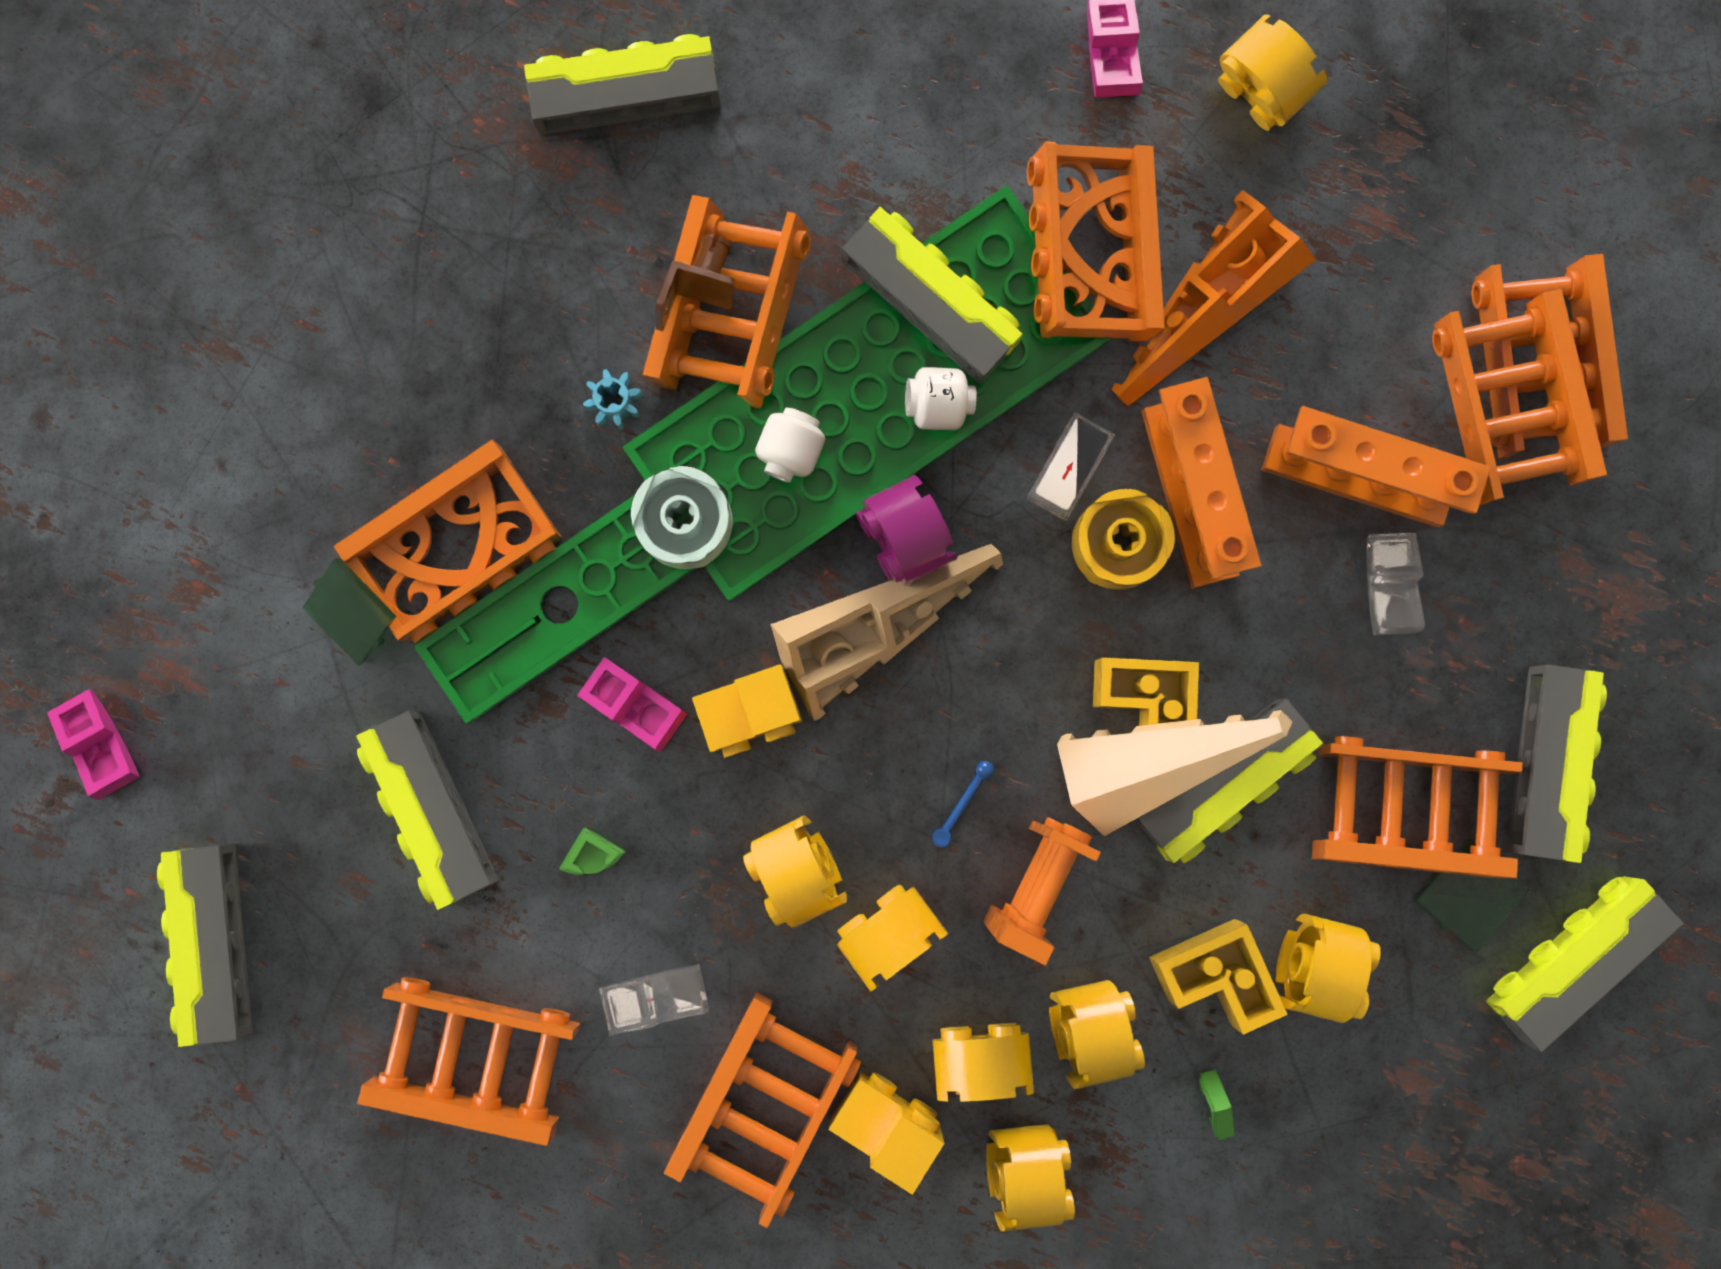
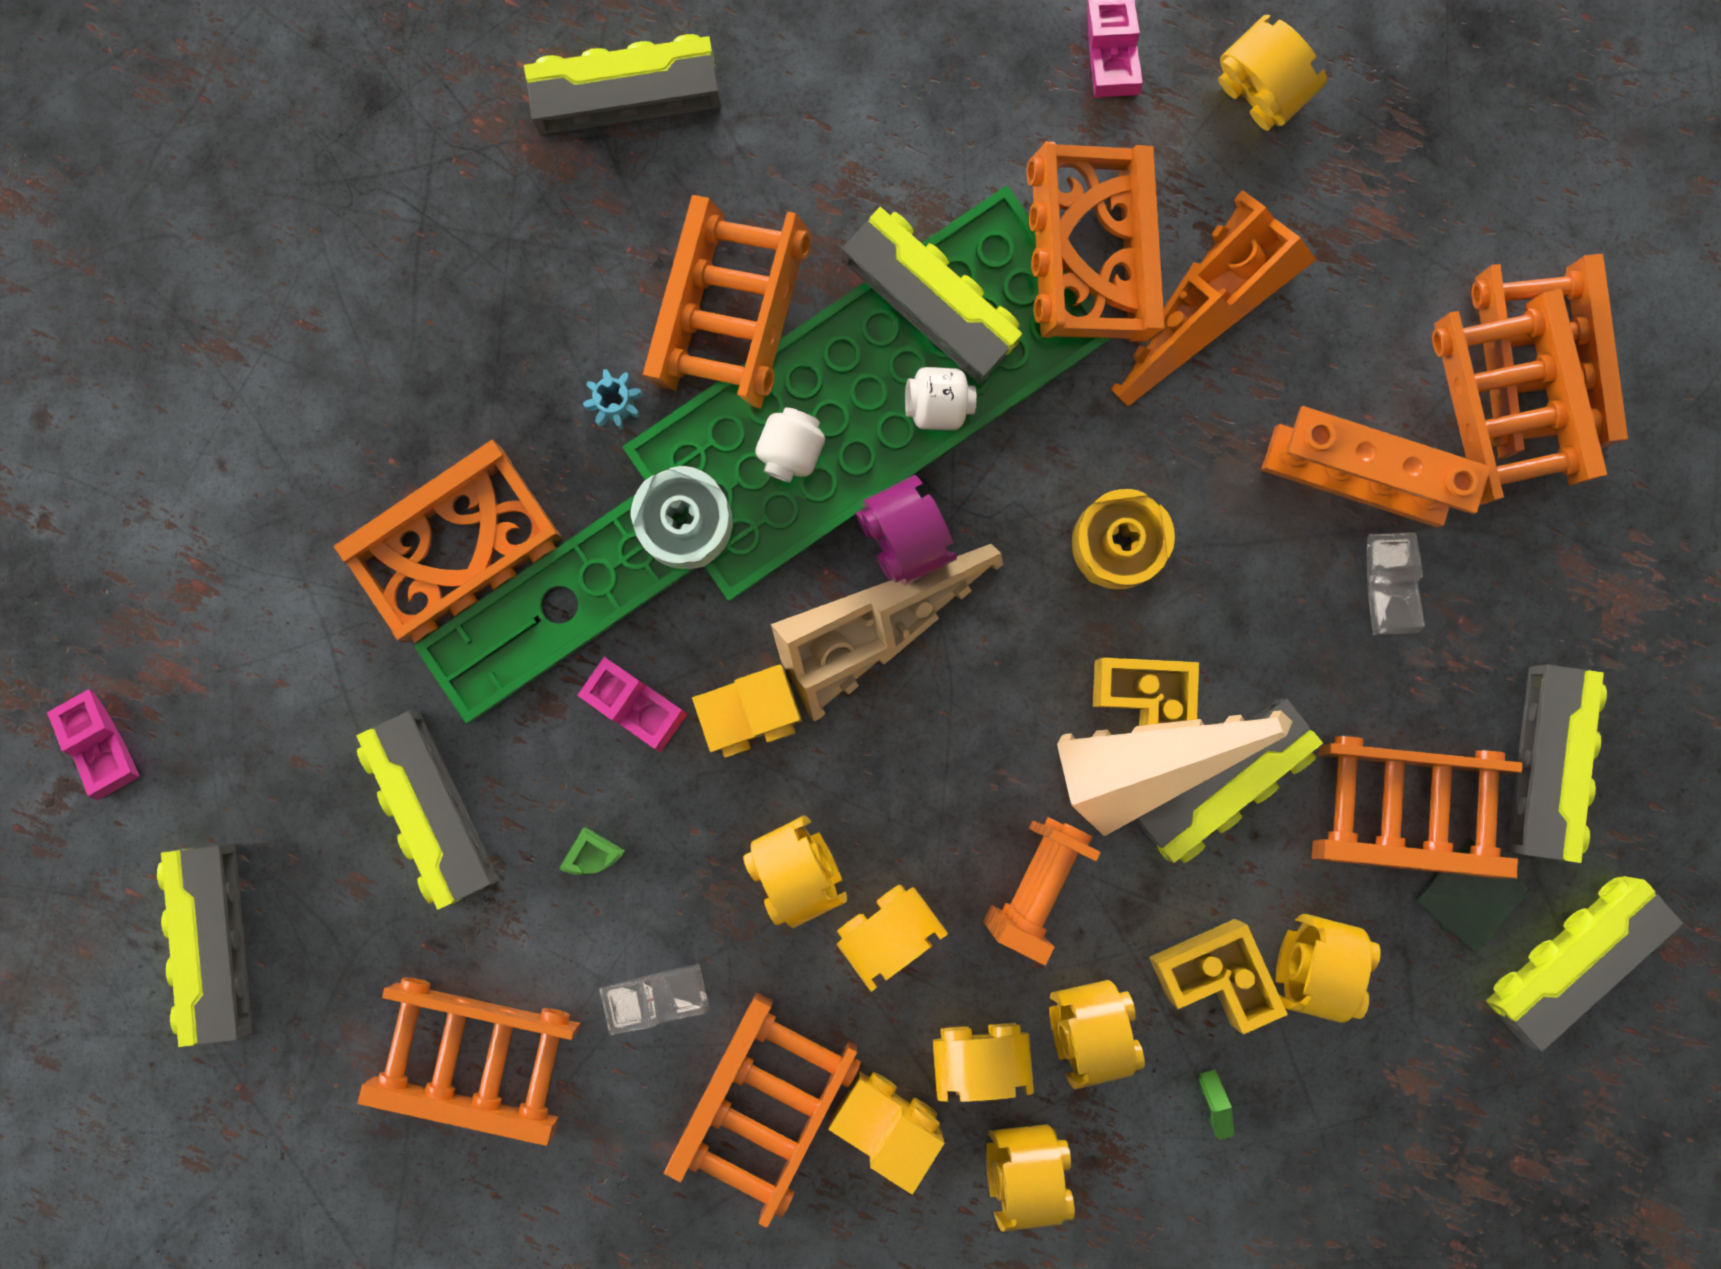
(349, 611): clear green piece -> none
(698, 282): reddish brown bracket -> none
(942, 836): blue hinge -> none
(1070, 466): slope -> none
(1200, 484): orange fence -> none

